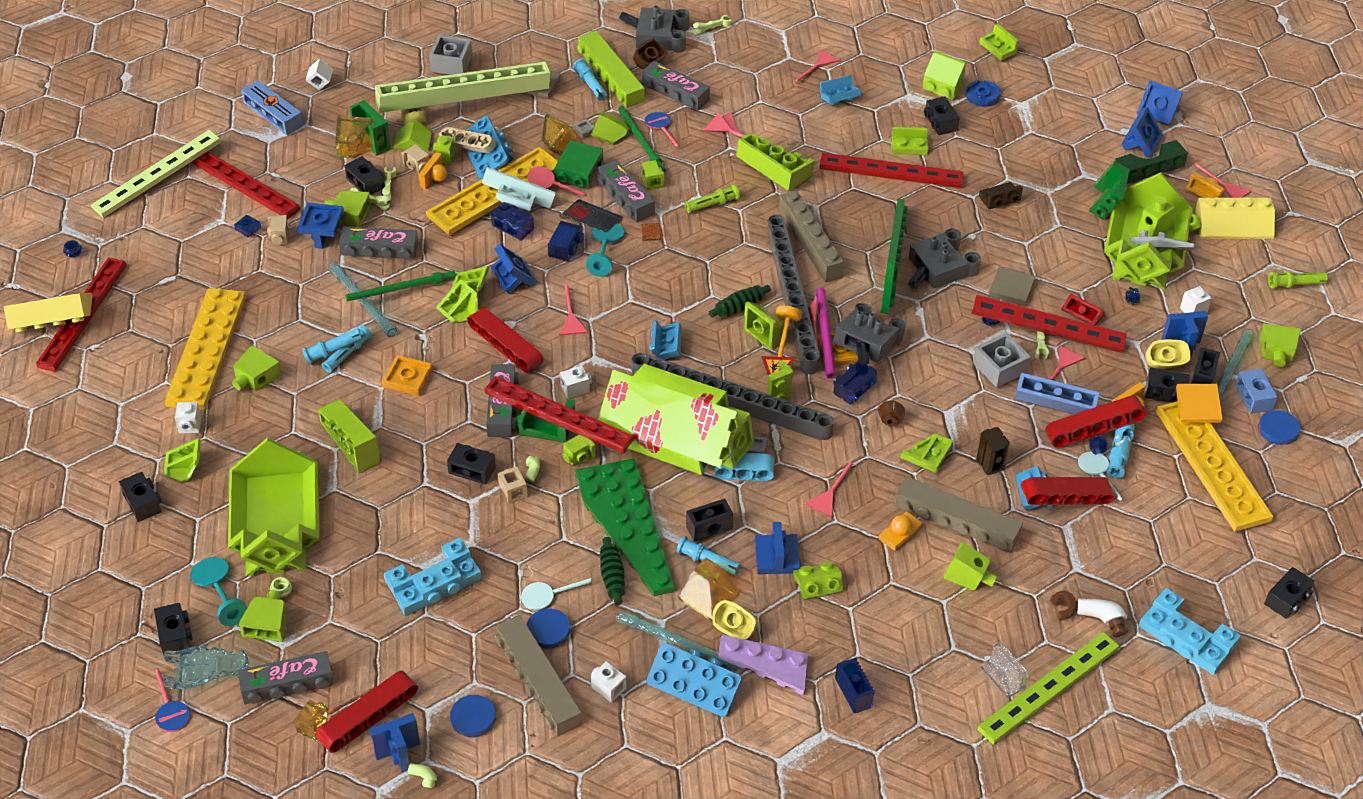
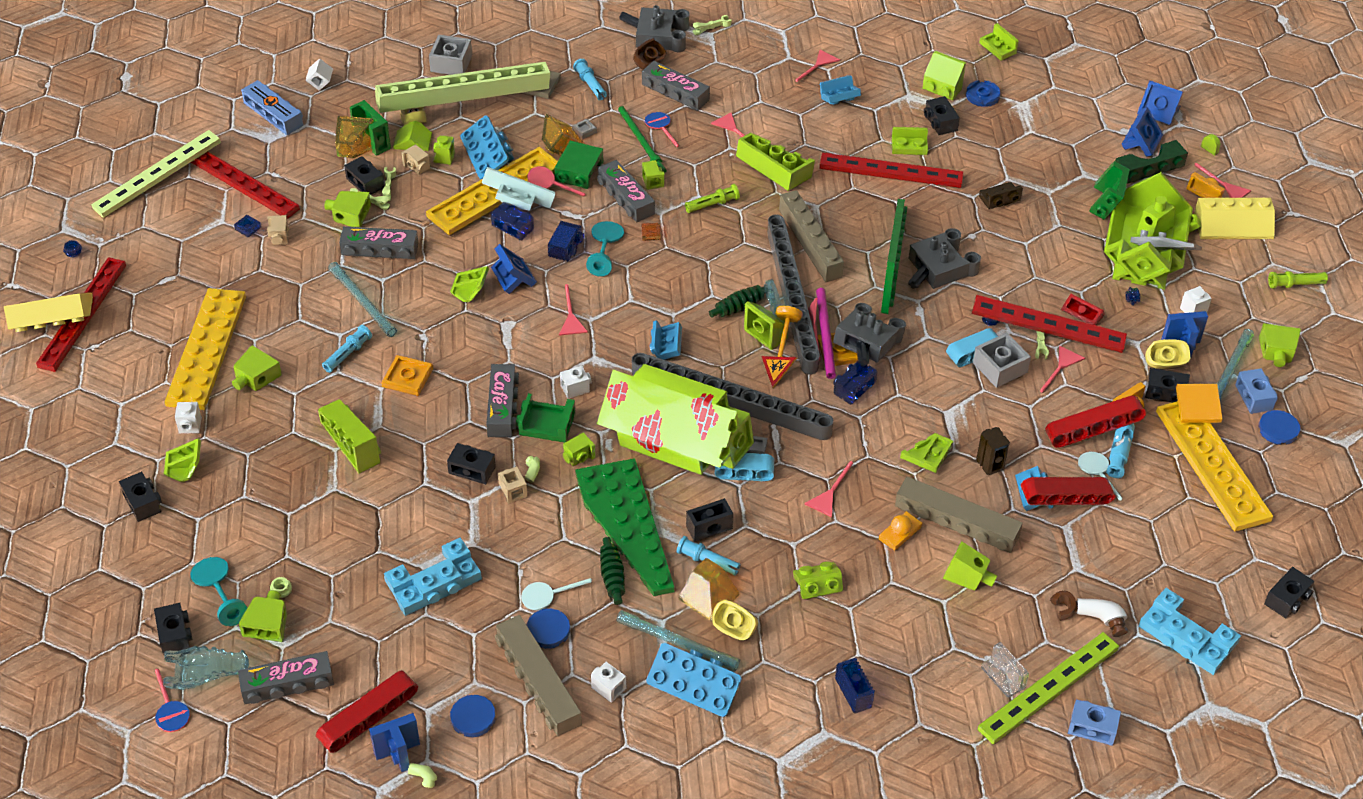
(273, 508): lime panel -> none
(311, 719): clear yellow brick -> none
(320, 222): blue bracket -> none
(323, 348): medium azure pin -> none
(432, 171): light orange tile -> none
(435, 278): green bar -> none
(459, 303): lime slope -> none
(465, 143): tan beam -> none
(505, 340): red beam -> none
(559, 414): red tile -> none
(592, 215): black sticker -> none
(609, 128): lime slope -> none
(611, 69): lime brick -> none
(720, 124): coral piece -> none
(772, 295): none -> clear light blue tile
(777, 552): blue bracket -> none
(777, 663): lavender wing -> none
(781, 382): lime bracket -> none
(891, 412): reddish brown cone -> none
(963, 350): none -> medium azure beam
(1011, 286): dark tan tile -> none
(1055, 394): medium blue brick -> none
(1083, 725): none -> medium blue brick
(1098, 445): clear blue plate -> none
(1205, 366): black brick -> none
(1211, 144): none -> lime tile

